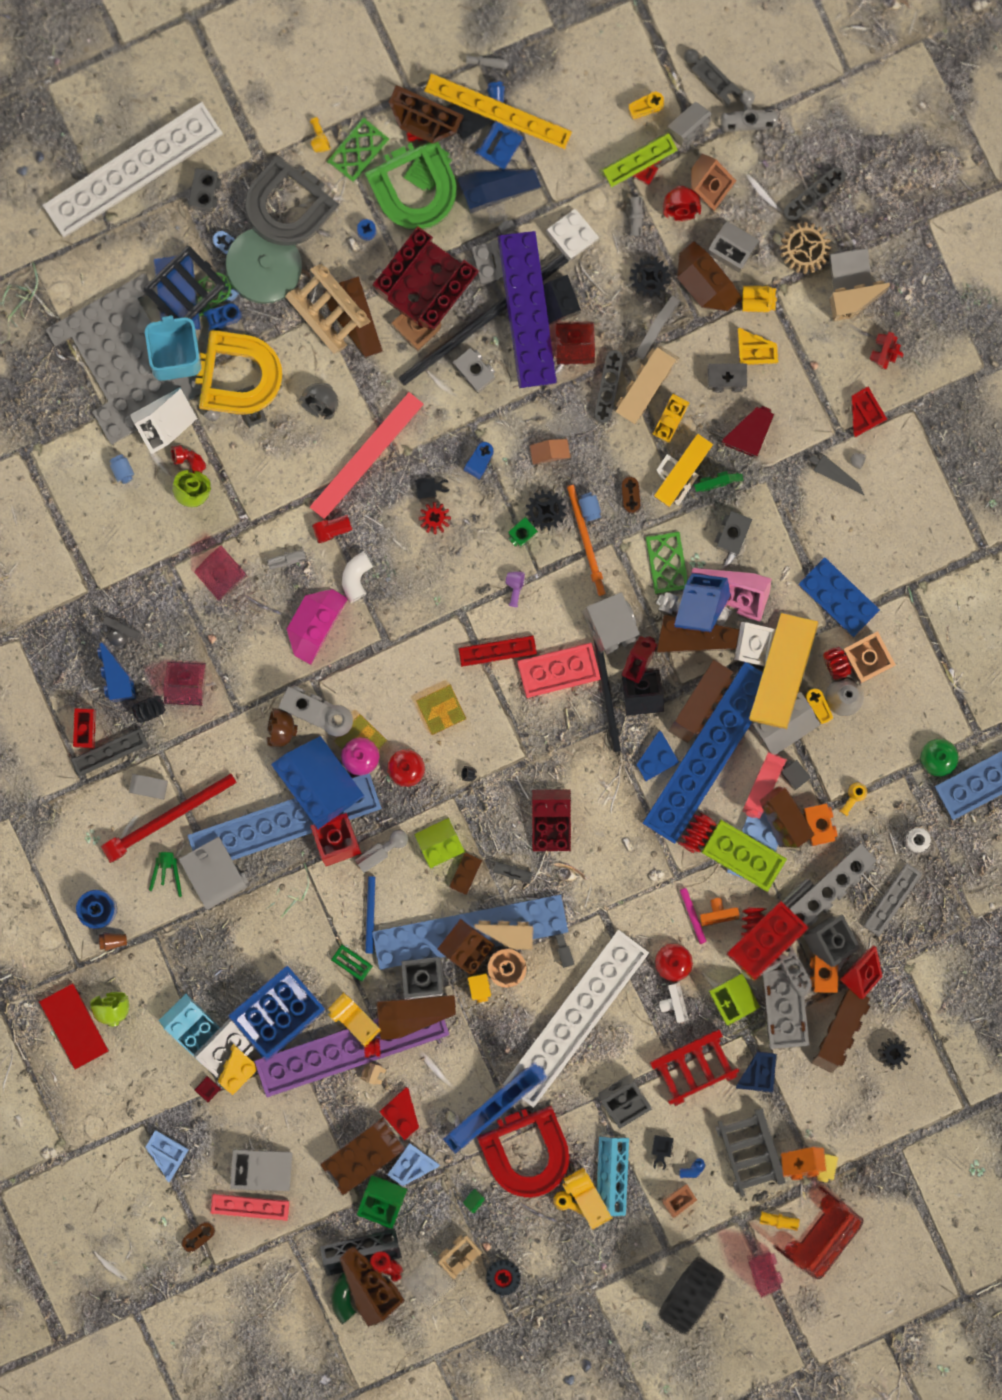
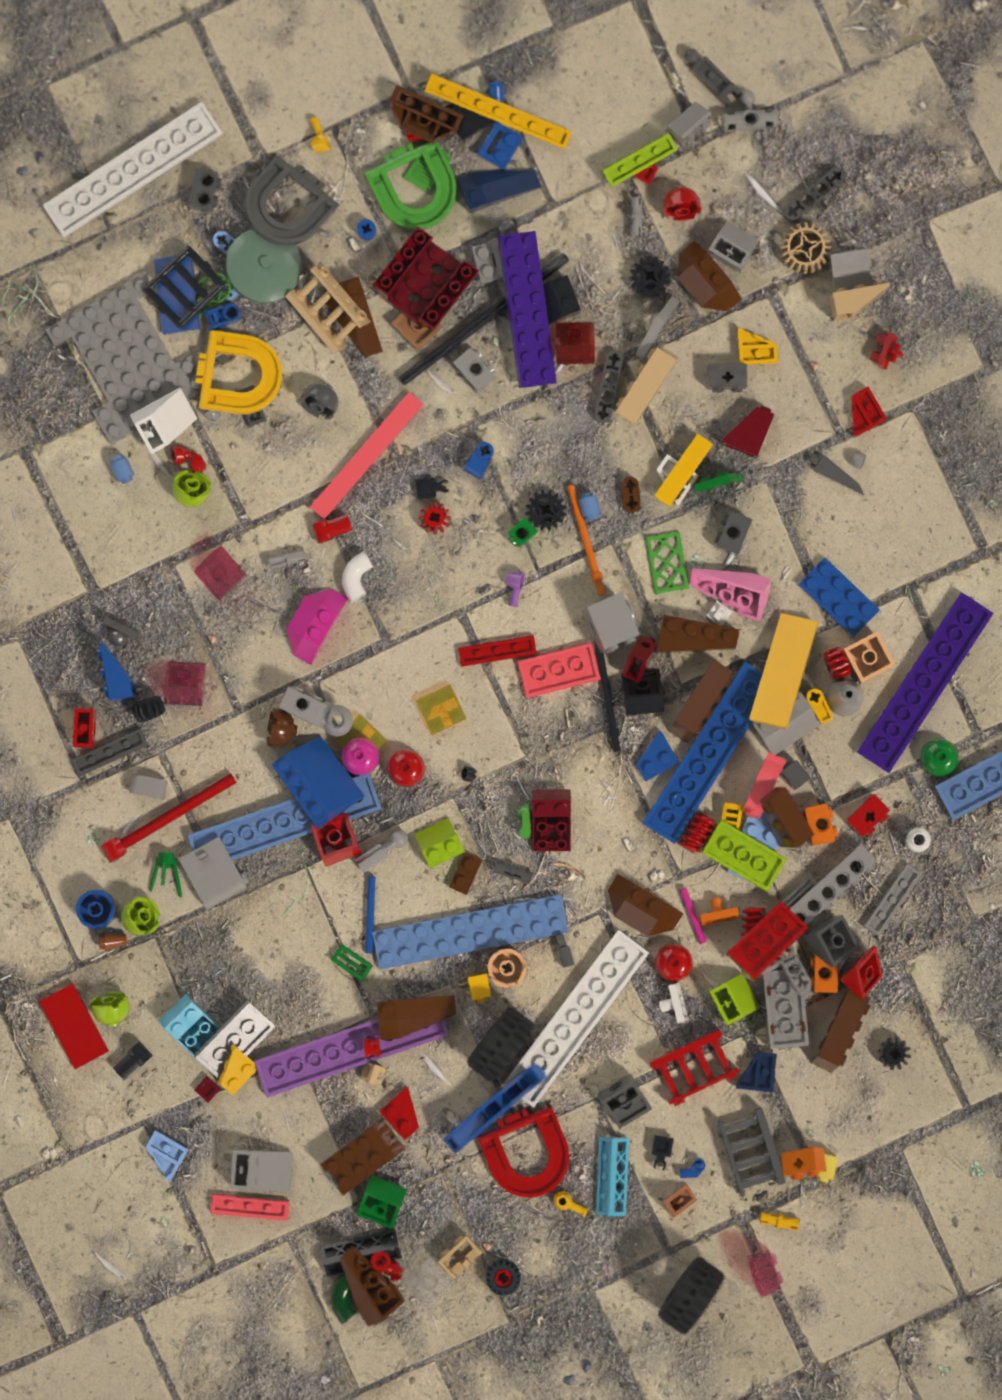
(136, 1057): none -> black piece
(140, 916): none -> lime cylinder
(173, 348): medium azure piece -> none
(195, 1233): reddish brown beam -> none
(276, 1013): blue slope -> none
(353, 1018): yellow door -> none
(362, 165): bright green window -> none
(411, 1165): light blue wing -> none
(422, 978): dark grey slope -> none
(465, 947): reddish brown slope -> none
(474, 1200): green slope -> none
(491, 62): light grey piece -> none
(501, 1044): none -> black tyre
(512, 936): tan slope -> none
(525, 815): none -> bright green plate
(549, 451): nougat slope -> none
(572, 234): white plate -> none
(587, 1198): yellow door -> none
(641, 908): none -> reddish brown wedge
(643, 106): yellow piece -> none
(668, 603): white gear -> none
(671, 418): yellow slope -> none
(702, 602): blue slope -> none
(710, 180): nougat slope -> none
(734, 807): none -> yellow slope
(754, 643): white plate -> none
(758, 299): yellow piece -> none
(825, 1239): clear red windscreen -> none
(854, 797): yellow bar -> none
(871, 805): none -> red brick
(924, 682): none -> dark purple plate

